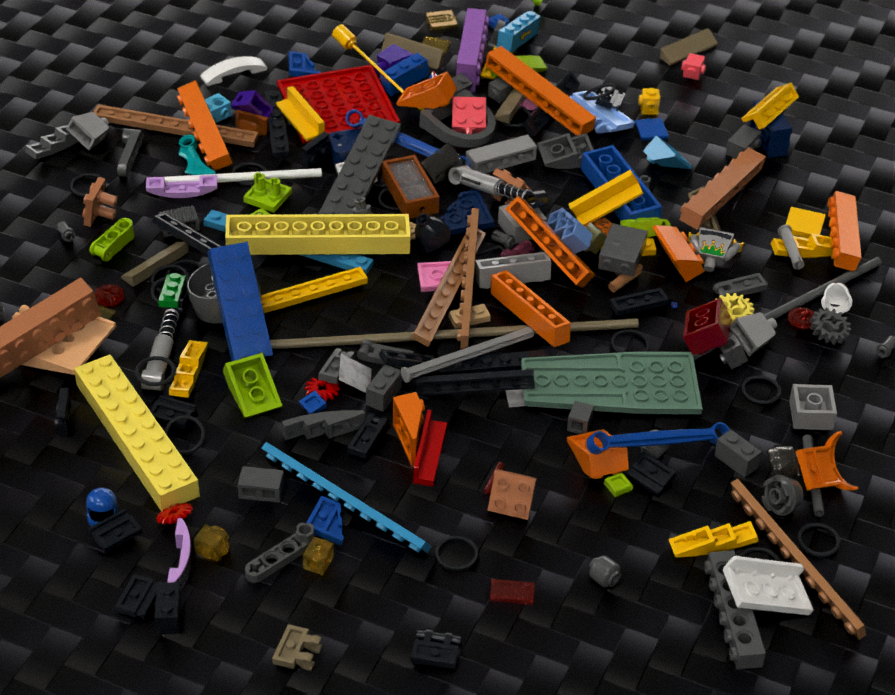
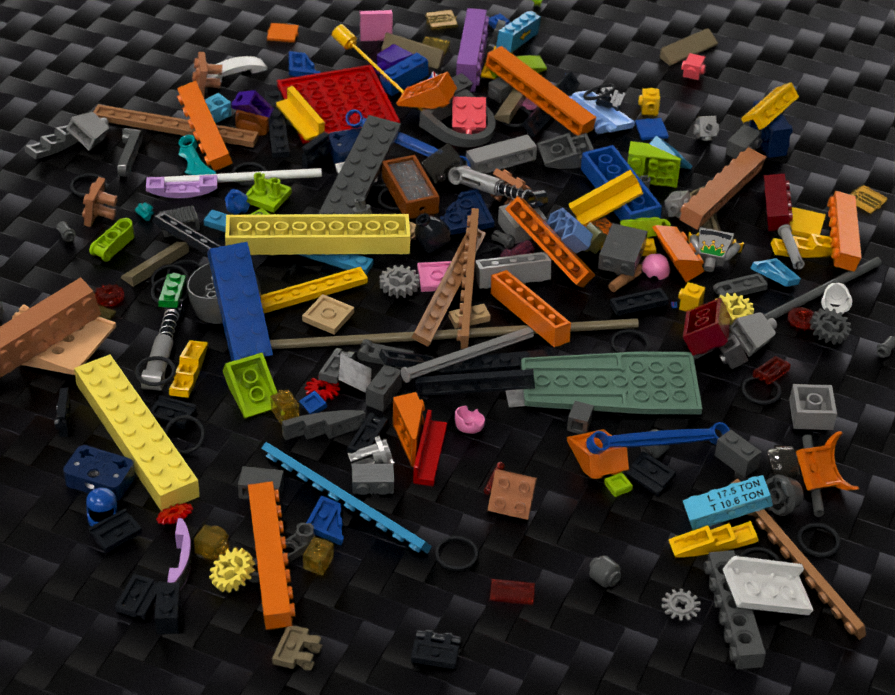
(97, 468): none -> dark blue axle
(145, 211): none -> teal plate
(202, 70): none -> nougat plate
(232, 570): none -> light yellow gear
(238, 203): none -> blue piece
(270, 556): none -> orange brick
(282, 32): none -> orange piece
(284, 405): none -> clear yellow brick
(328, 314): none -> tan plate
(373, 478): none -> dark grey brick
(375, 25): none -> bright pink tile
(379, 451): none -> light grey piece
(399, 281): none -> light grey gear
(469, 421): none -> bright pink hair
(655, 163): none -> lime slope
(656, 265): none -> bright pink hair
(675, 201): none -> light grey brick
(684, 598): none -> light grey gear
(691, 296): none -> yellow brick
(706, 128): none -> light grey brick
(728, 502): none -> medium azure brick
(774, 372): none -> clear red tile
(776, 271): none -> dark azure wing
(778, 201): none -> dark red brick
(868, 199): none -> clear yellow piece

